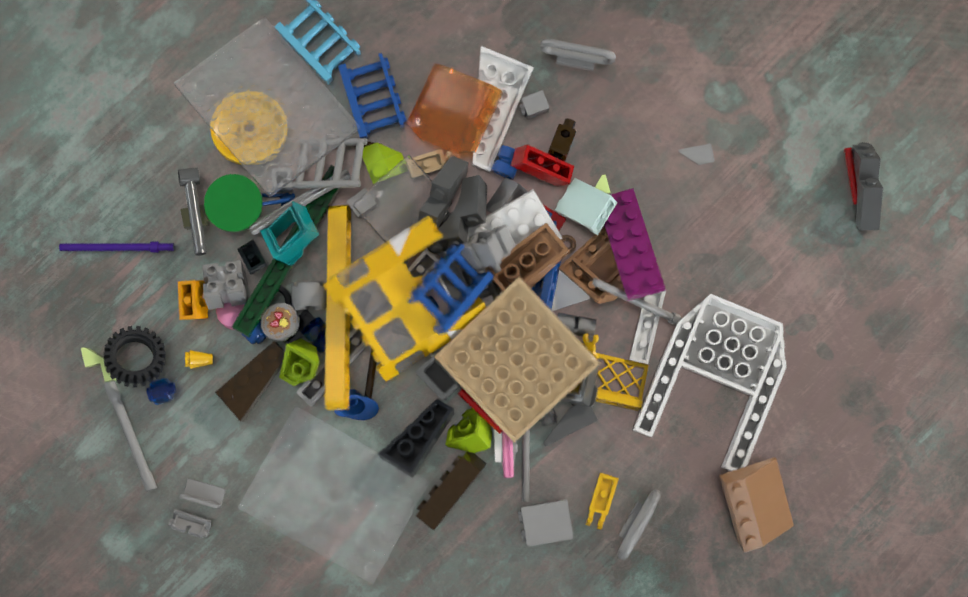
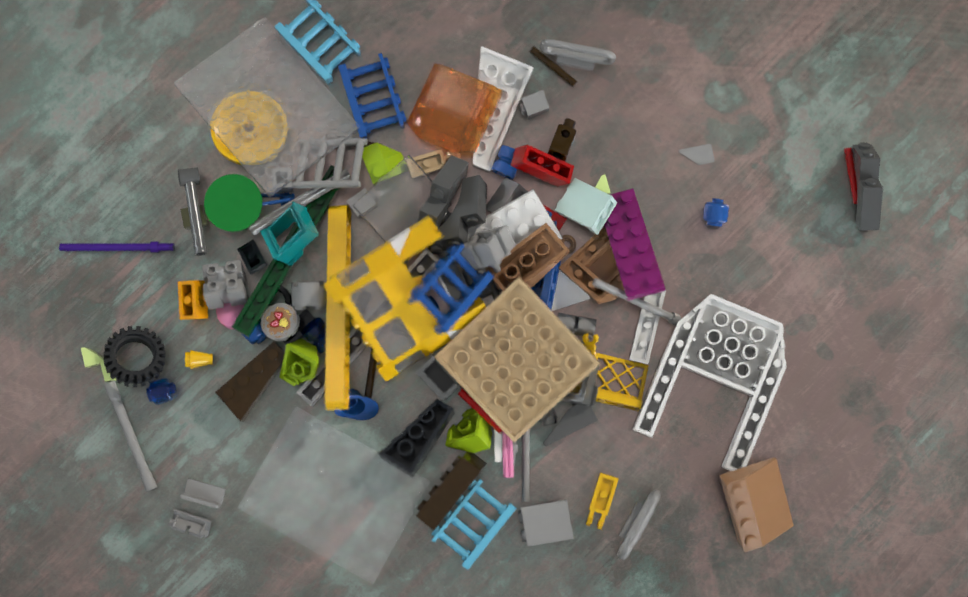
(480, 541): none -> medium azure fence
(553, 66): none -> dark brown bar
(716, 212): none -> blue head

